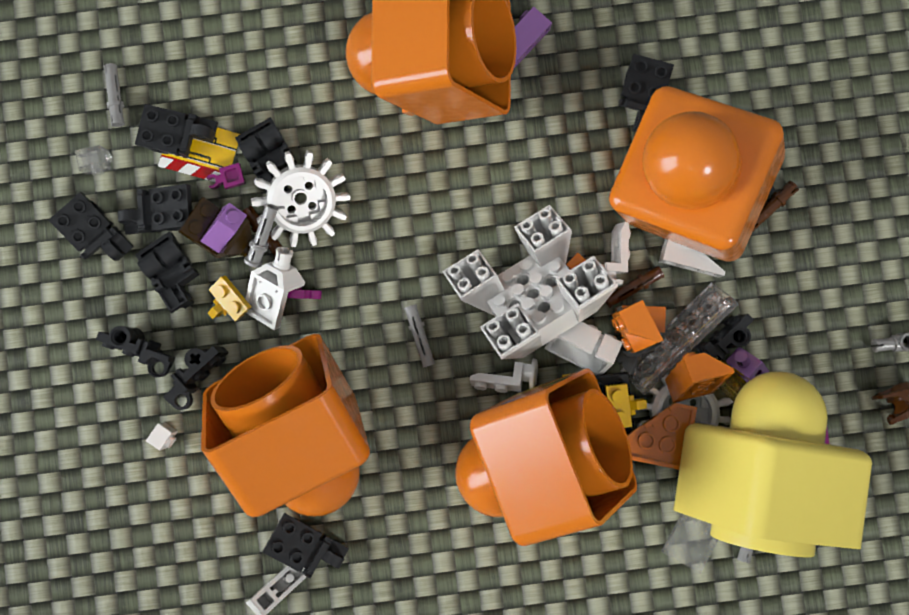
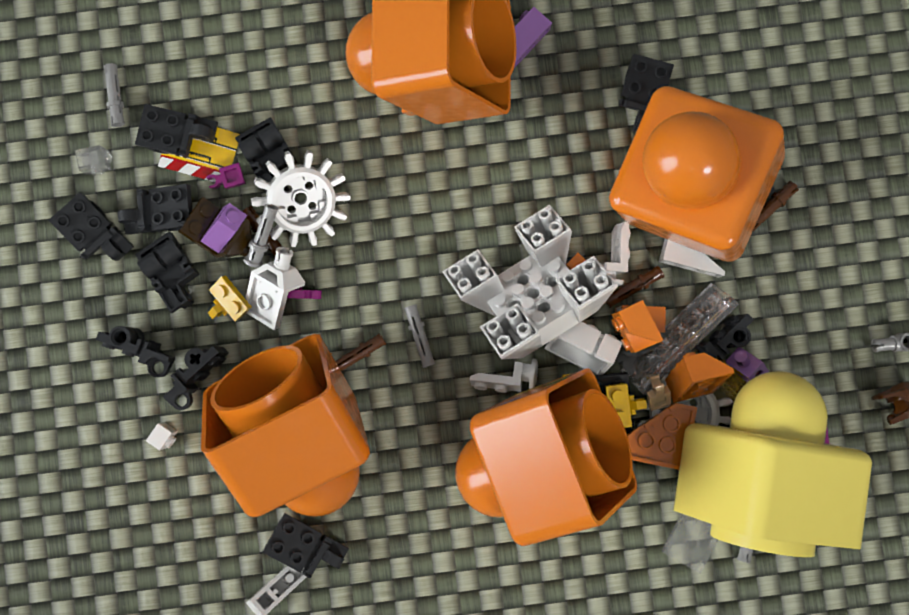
(355, 355): none -> reddish brown pin
(659, 396): none -> tan plate

